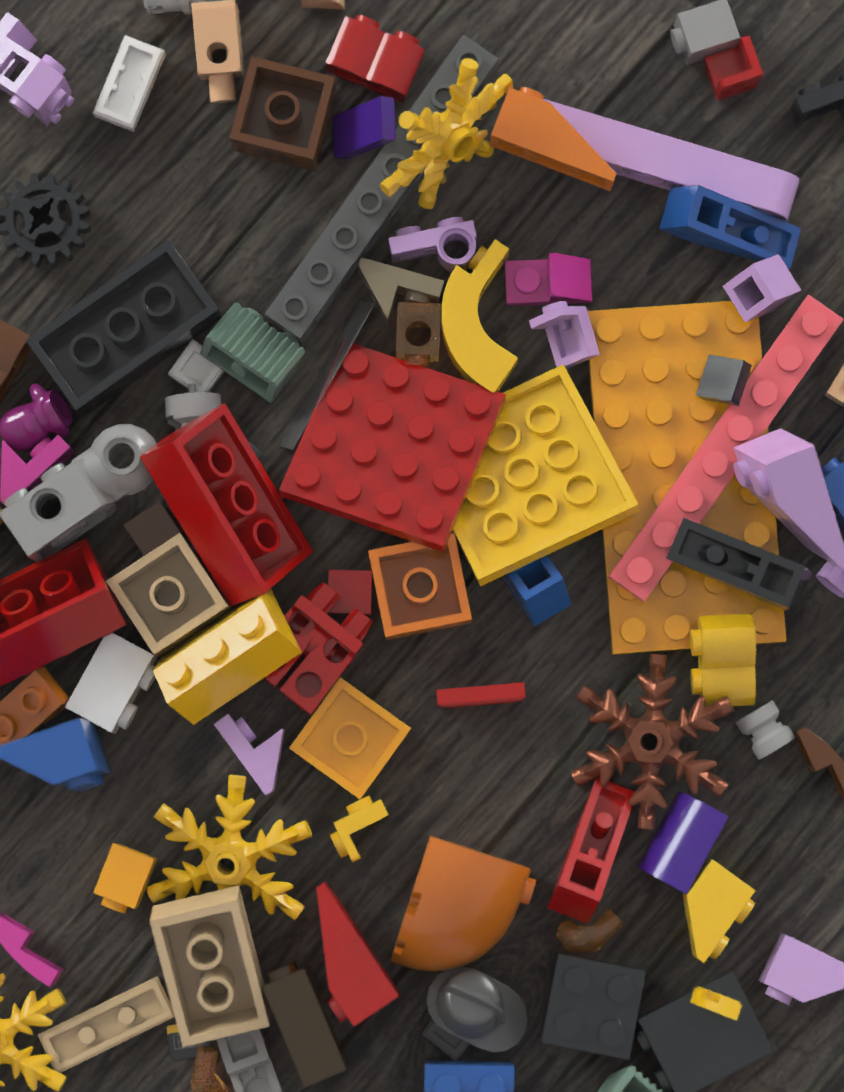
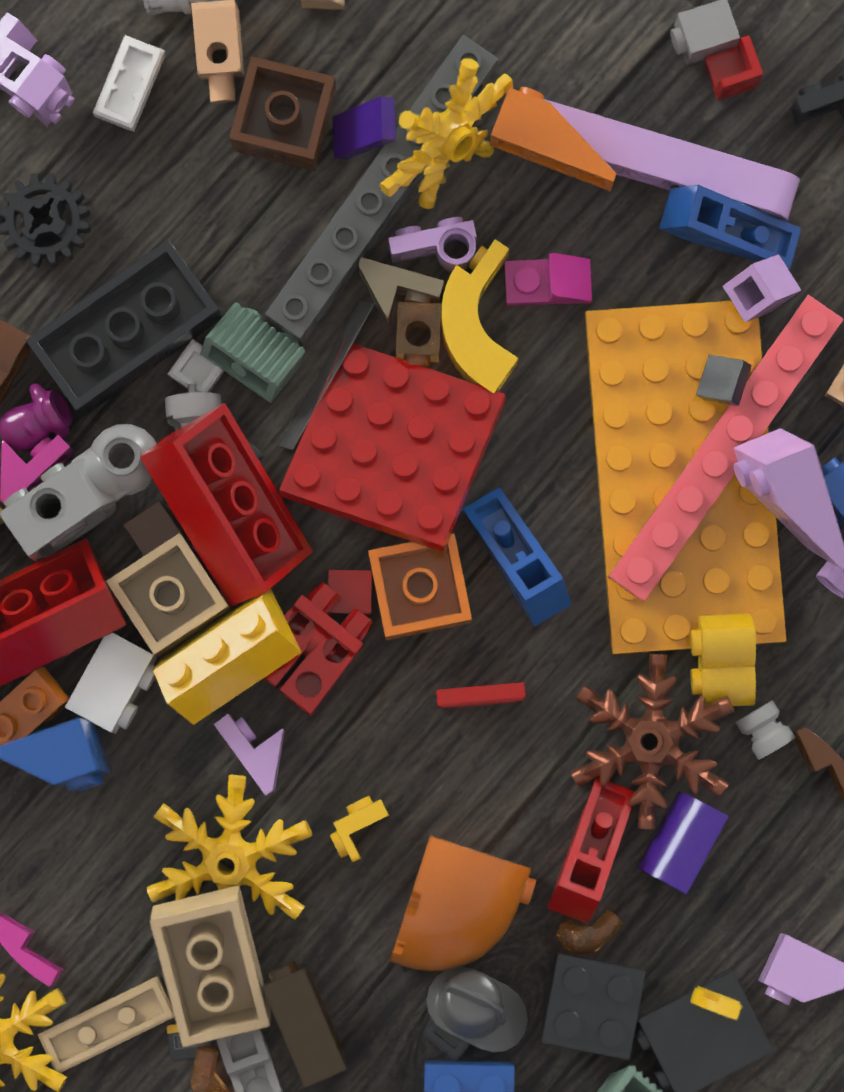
(124, 877): light orange brick -> none
(350, 738): light orange plate -> none
(353, 970): red slope -> none
(375, 58): red brick -> none
(540, 480): yellow plate -> none
(568, 333): lavender bracket -> none
(712, 906): yellow slope -> none
(740, 565): black slope -> none

